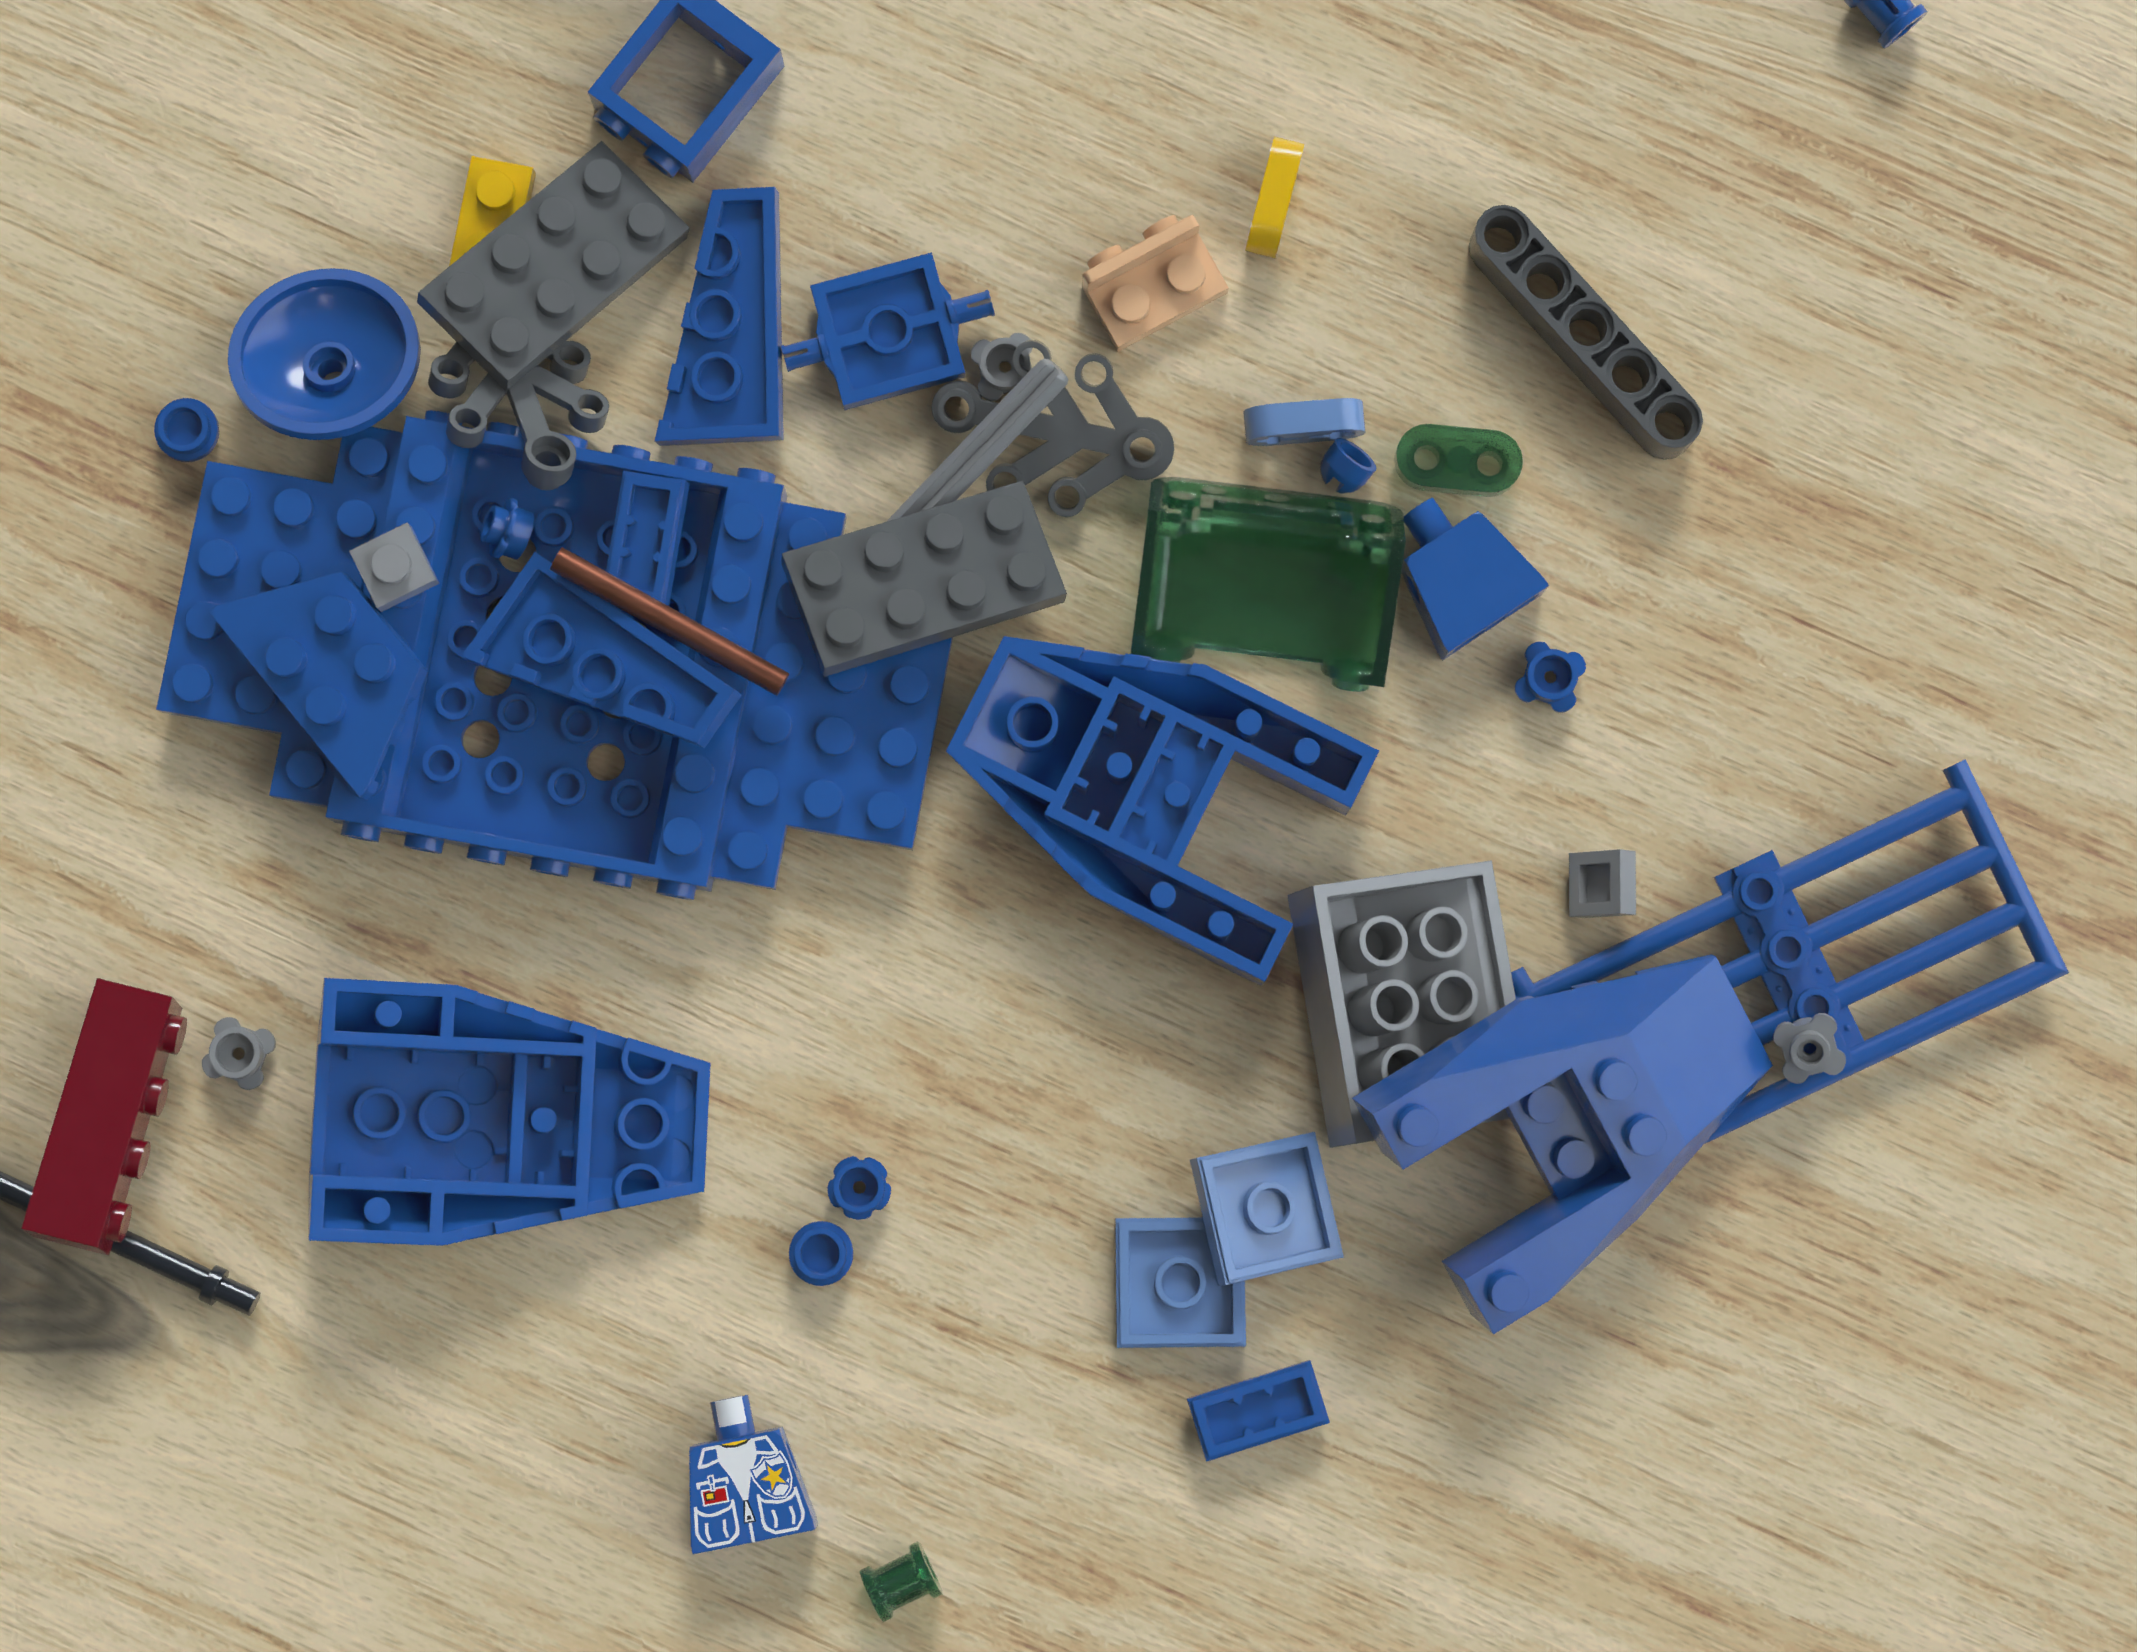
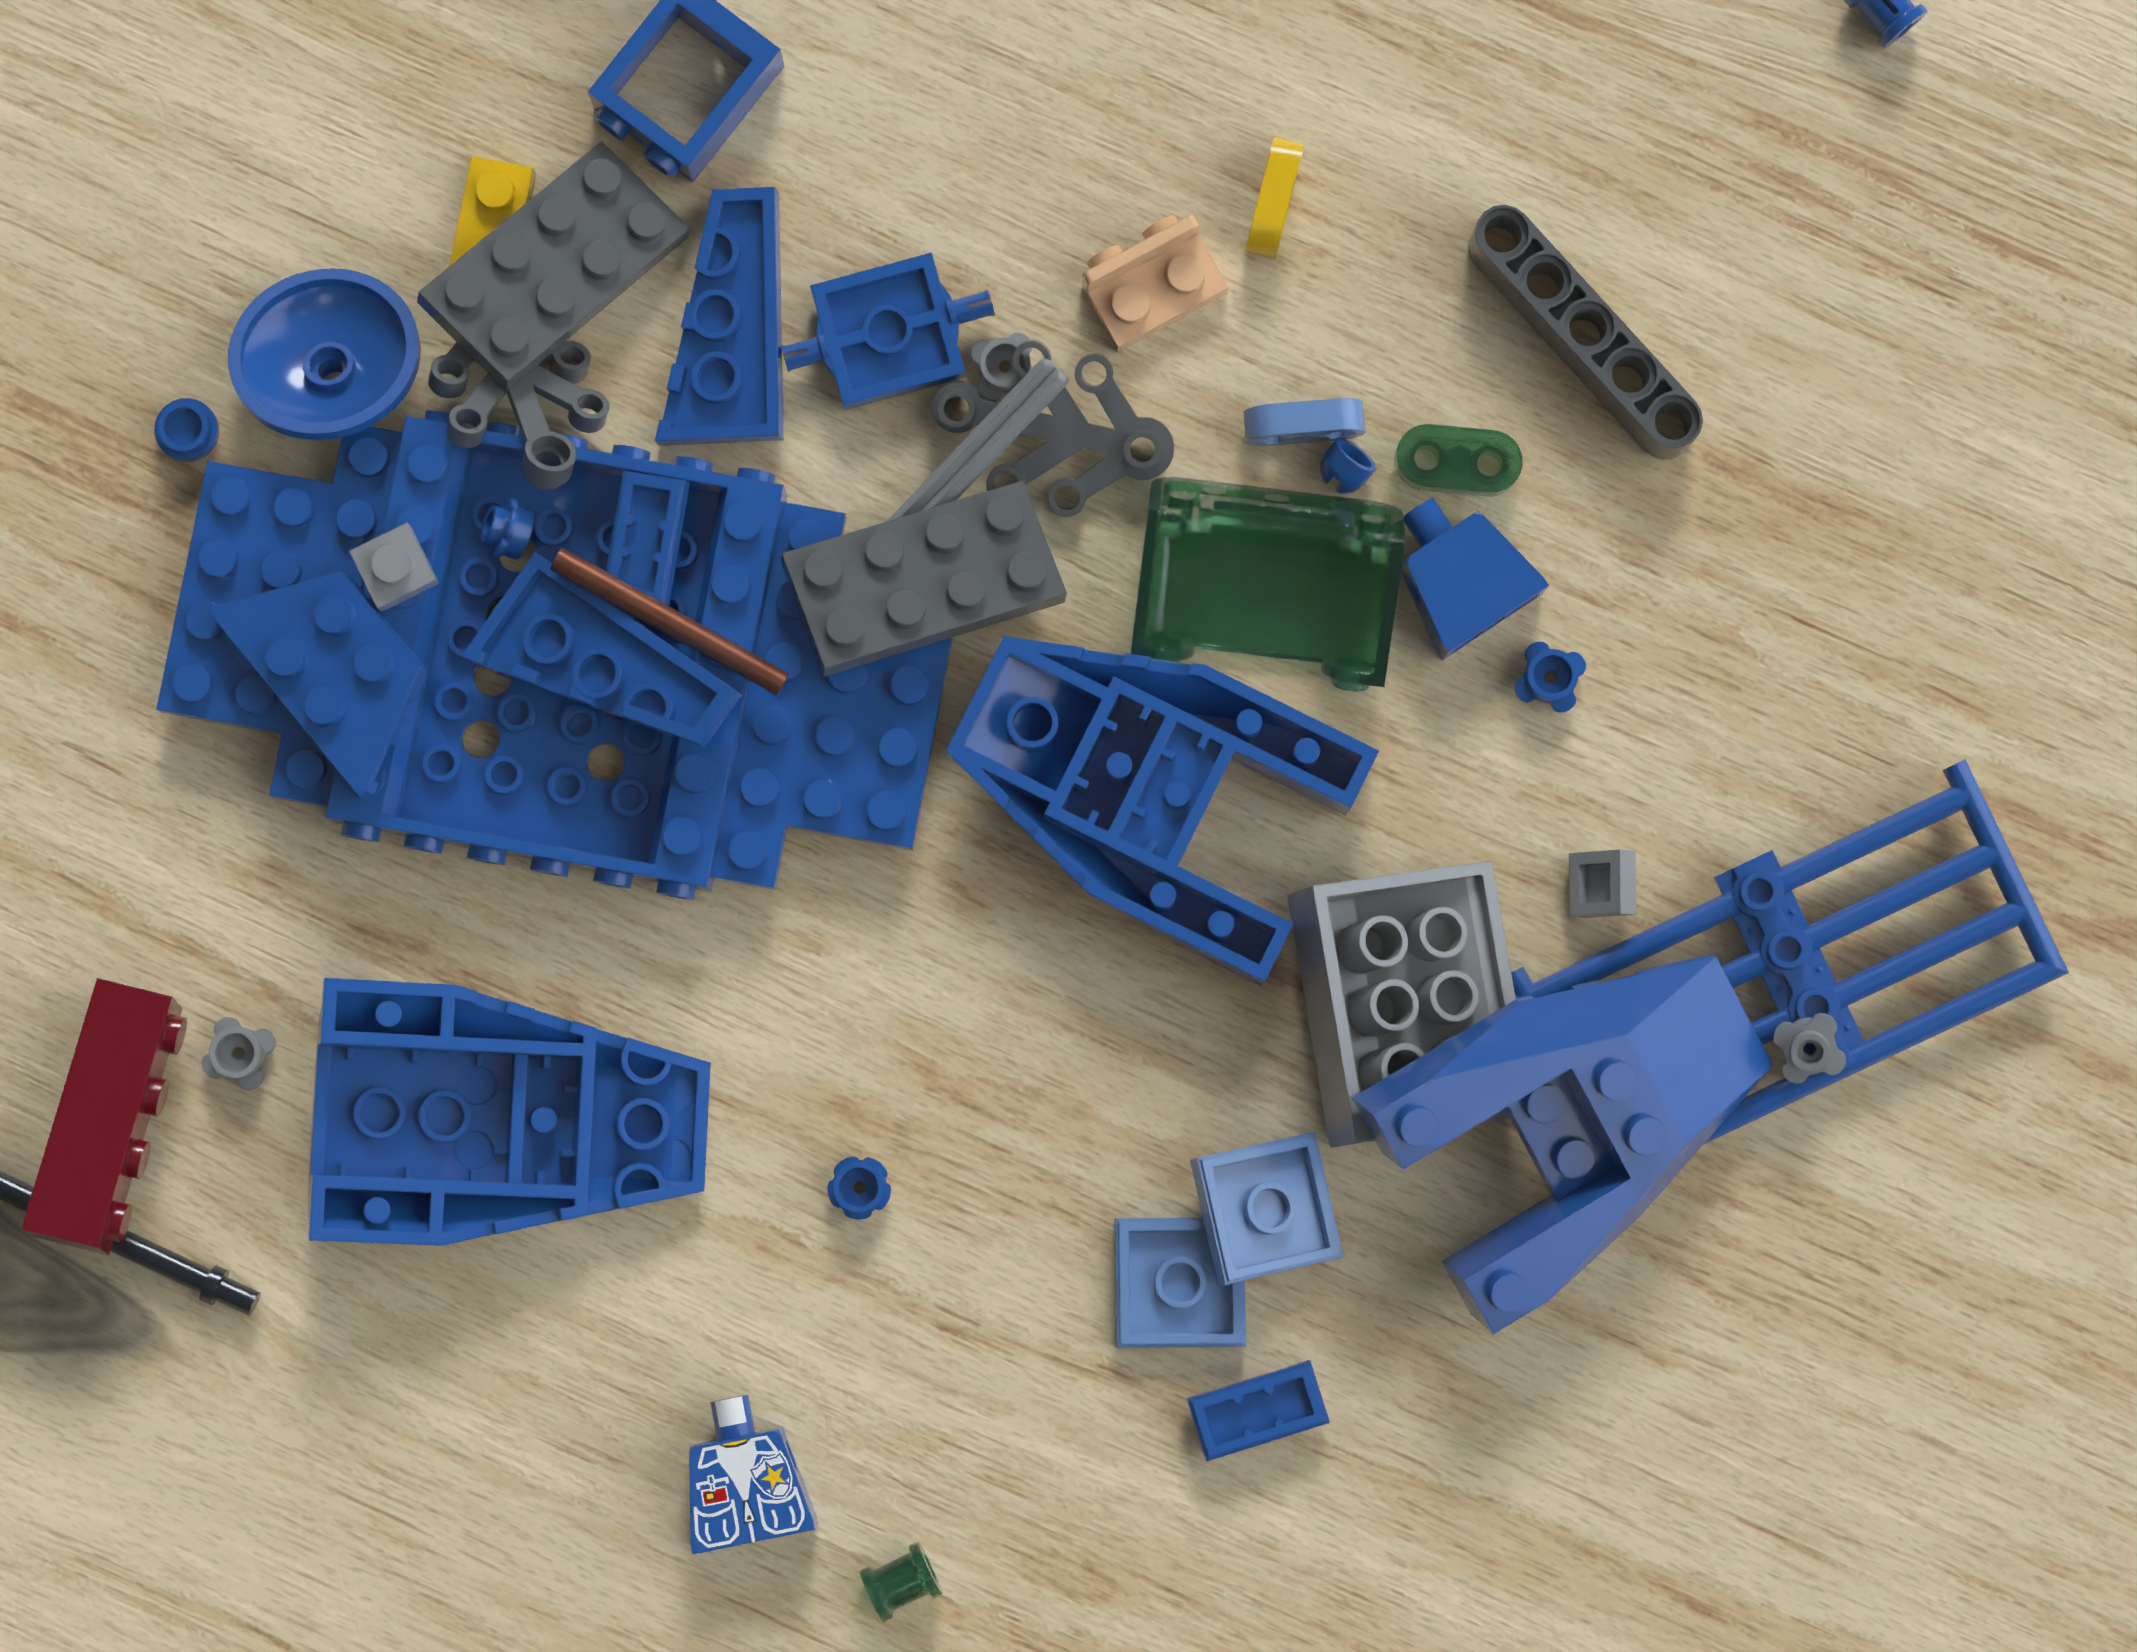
(821, 1253): blue plate -> none

